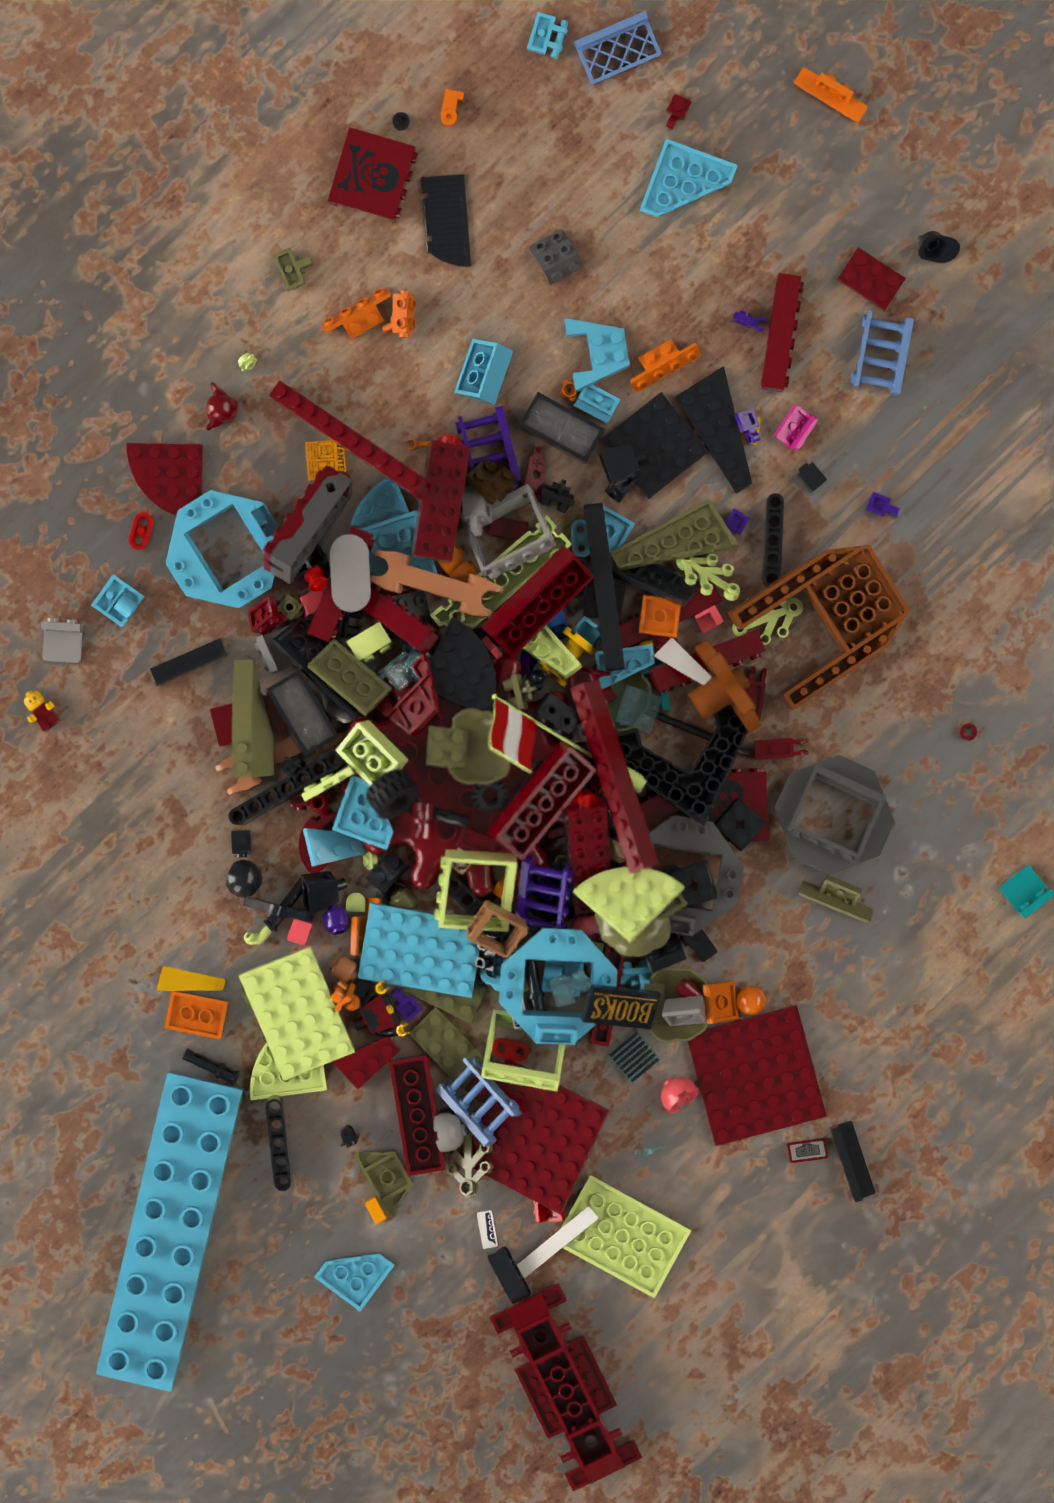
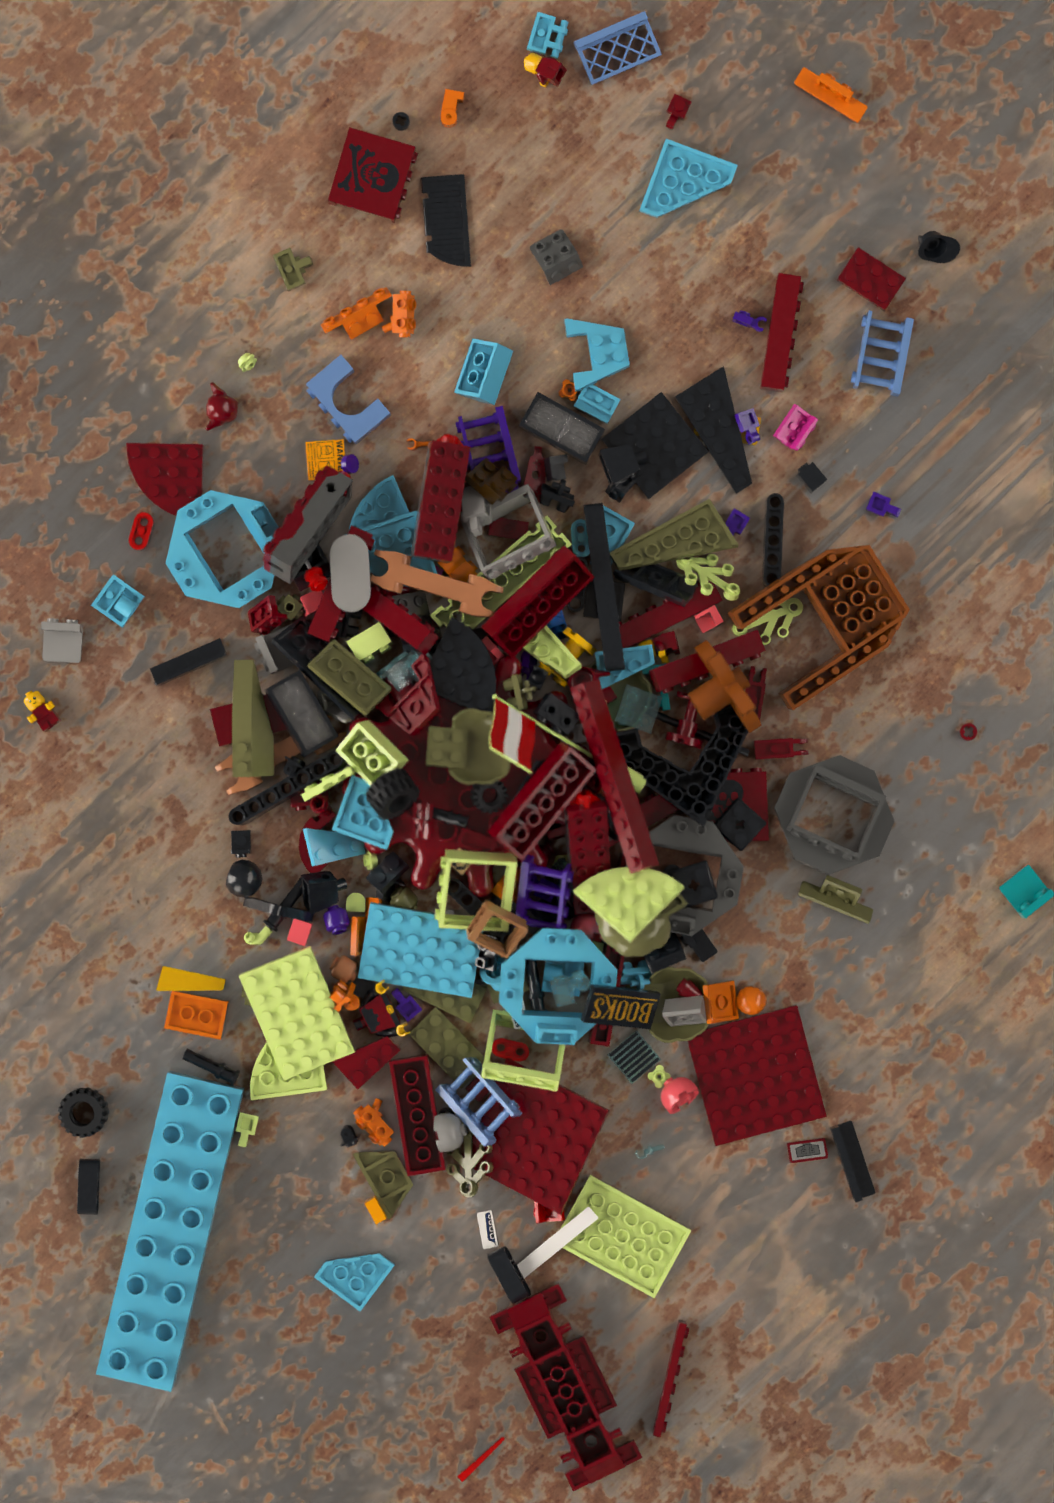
(71, 1124): none -> black tyre
(88, 1186): none -> black beam
(246, 1125): none -> yellowish green plate
(278, 1152): black beam -> none
(323, 388): none -> medium blue arch
(350, 440): dark red brick -> none
(350, 463): none -> dark purple tile
(371, 1120): none -> orange brick
(474, 1465): none -> red sticker
(547, 69): none -> dark red piece
(555, 467): none -> black panel
(589, 631): medium azure panel -> none
(616, 851): tan tile -> none
(658, 1071): none -> yellowish green plate
(659, 617): orange tile -> none
(661, 362): orange bracket -> none
(672, 1370): none -> dark red plate
(679, 659): white sticker -> none
(686, 728): none -> dark red piece

